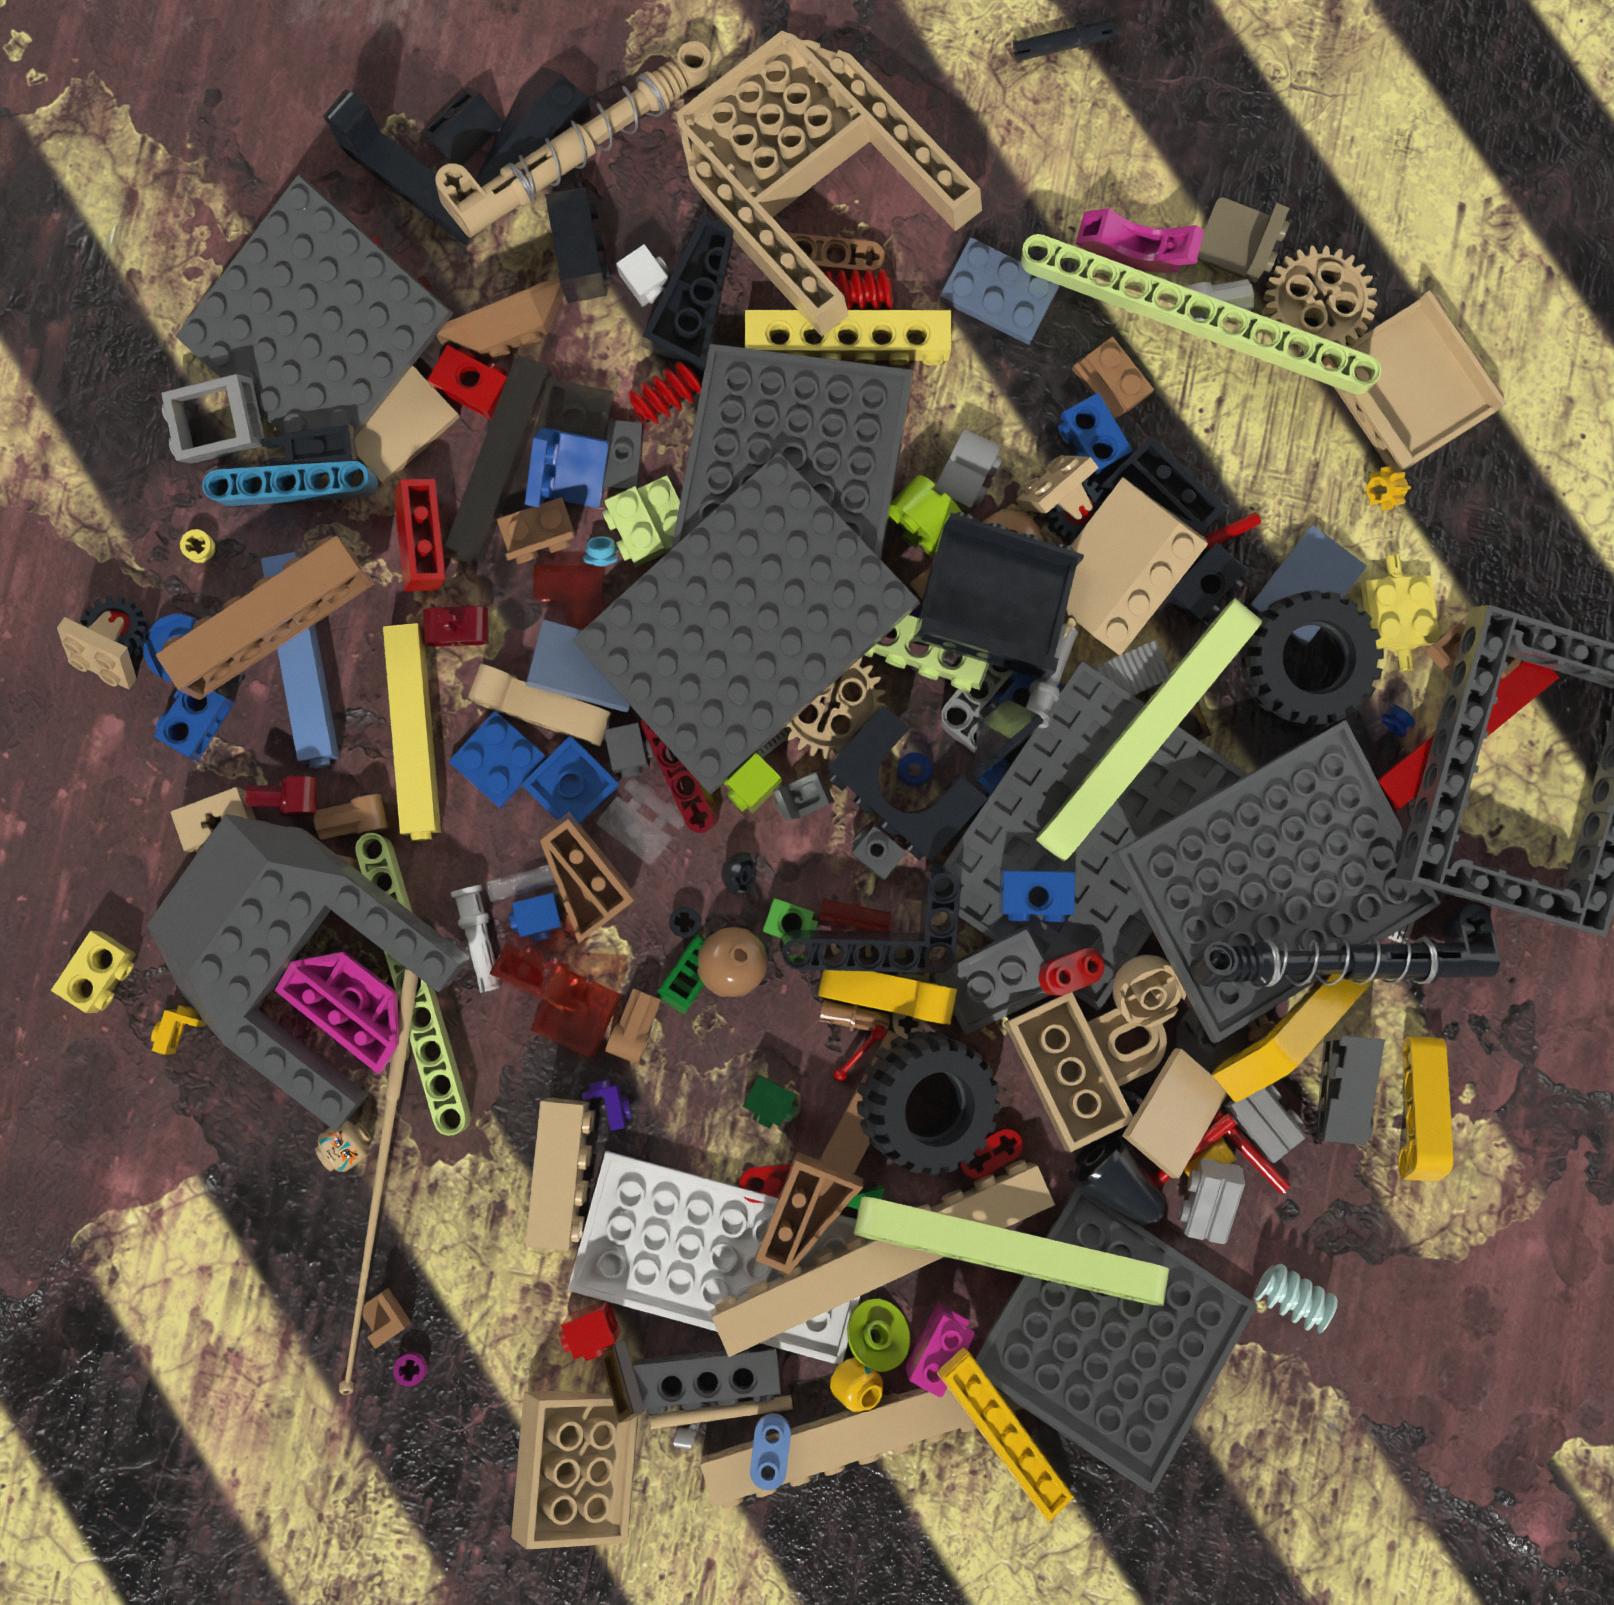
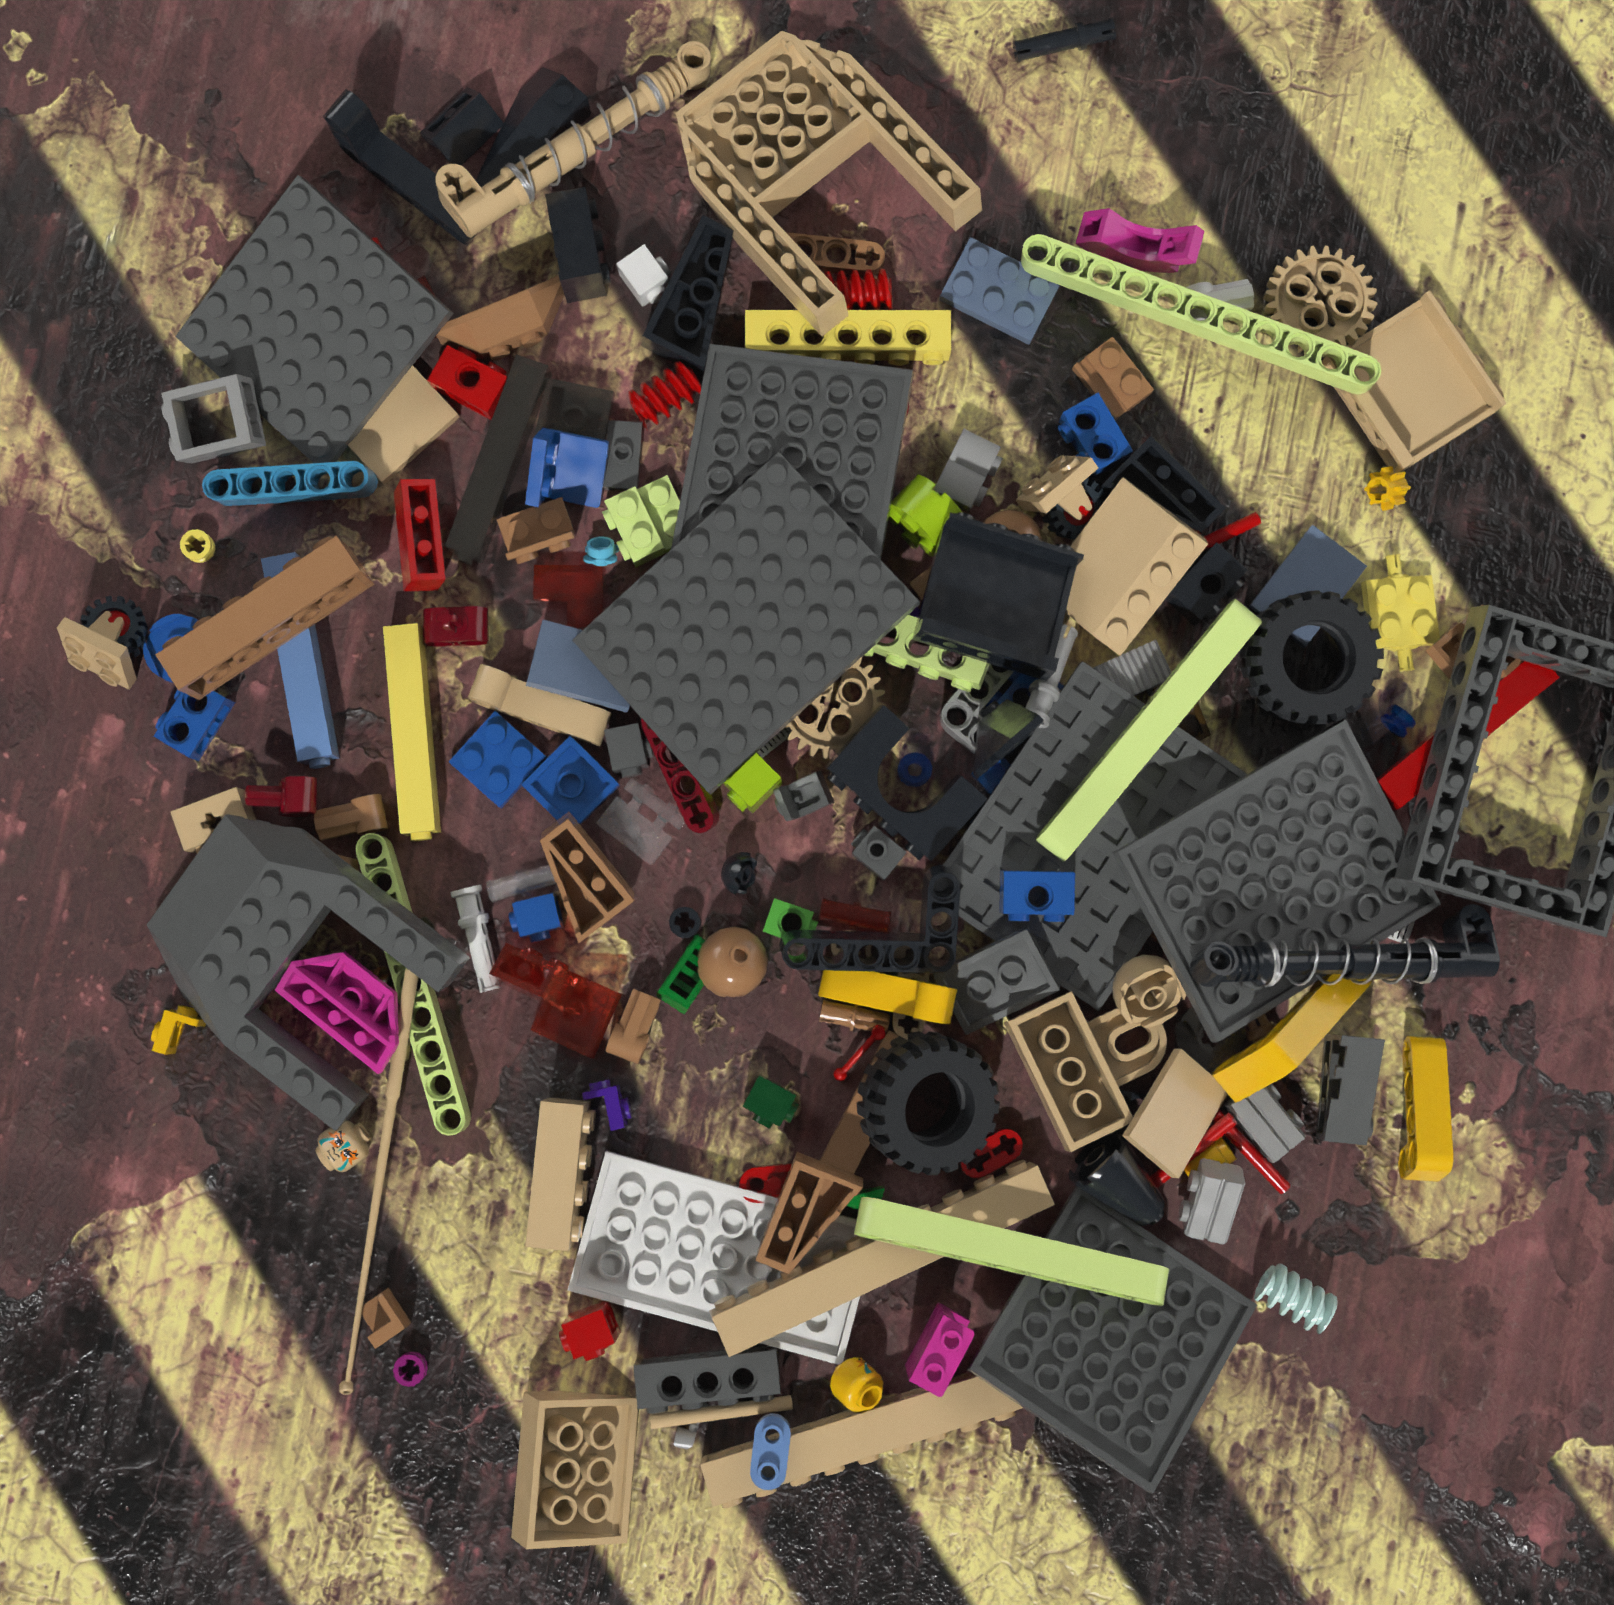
(87, 966): light yellow brick -> none
(314, 446): black hinge -> none
(622, 1382): dark brown tile -> none
(890, 1334): lime dish -> none
(1005, 1434): yellow tile -> none
(1074, 971): red plate -> none
(1242, 238): dark tan bracket -> none

